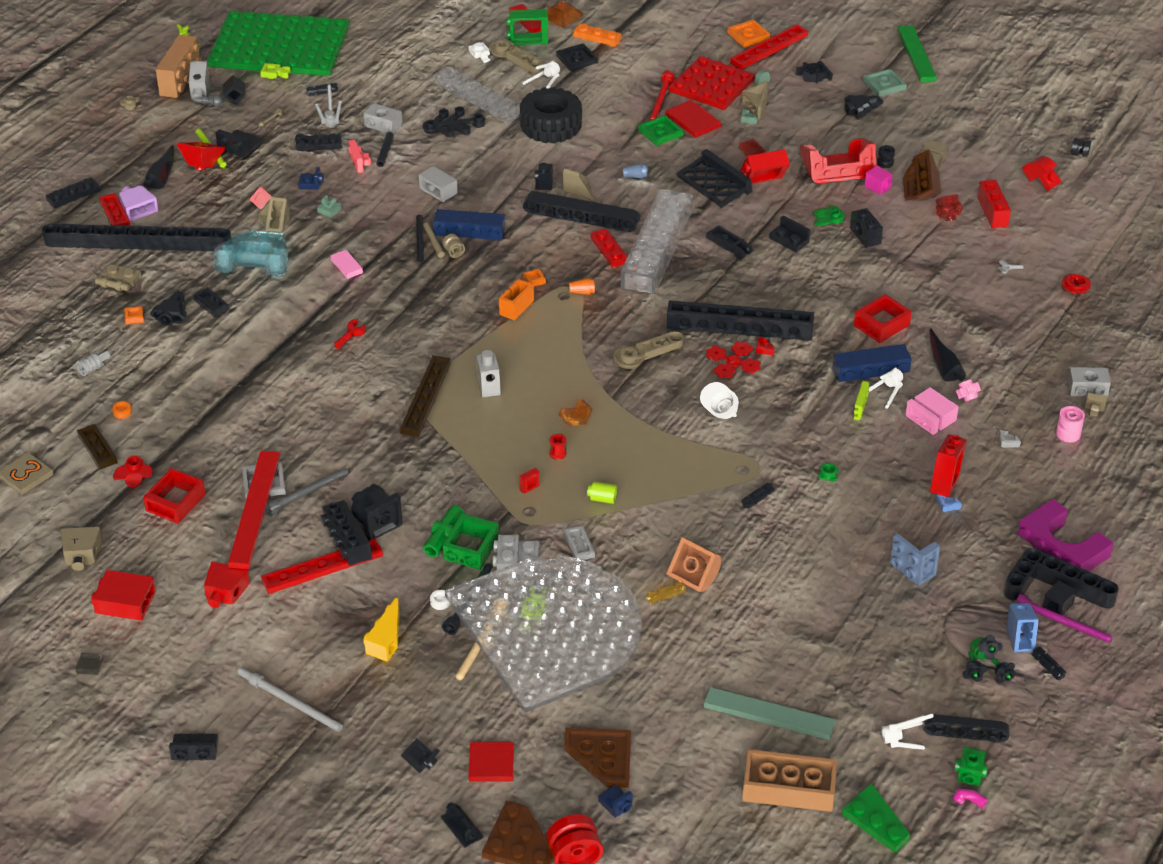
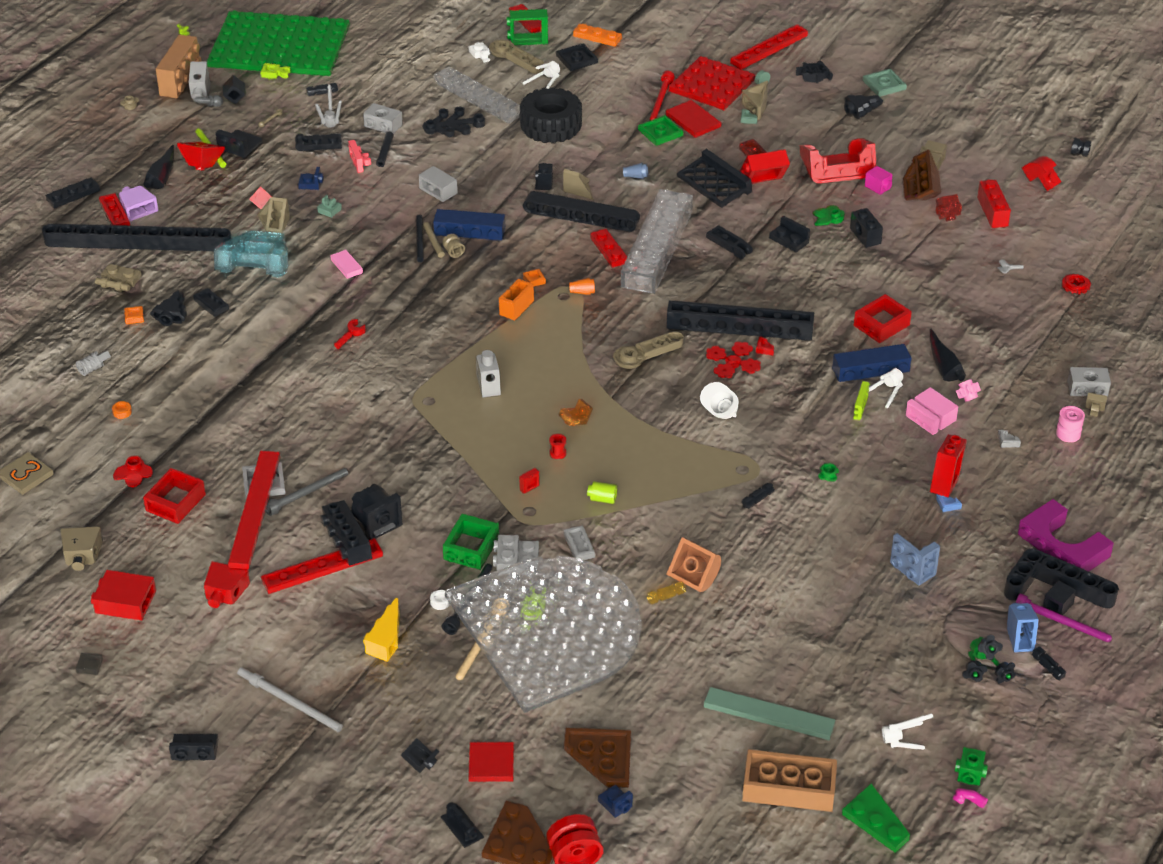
(97, 446): dark brown plate -> none
(425, 396): dark brown plate -> none
(441, 530): green piece -> none
(563, 14): clear orange slope -> none
(748, 33): orange plate -> none
(886, 156): black wheel -> none
(916, 53): green tile -> none
(998, 729): black beam -> none

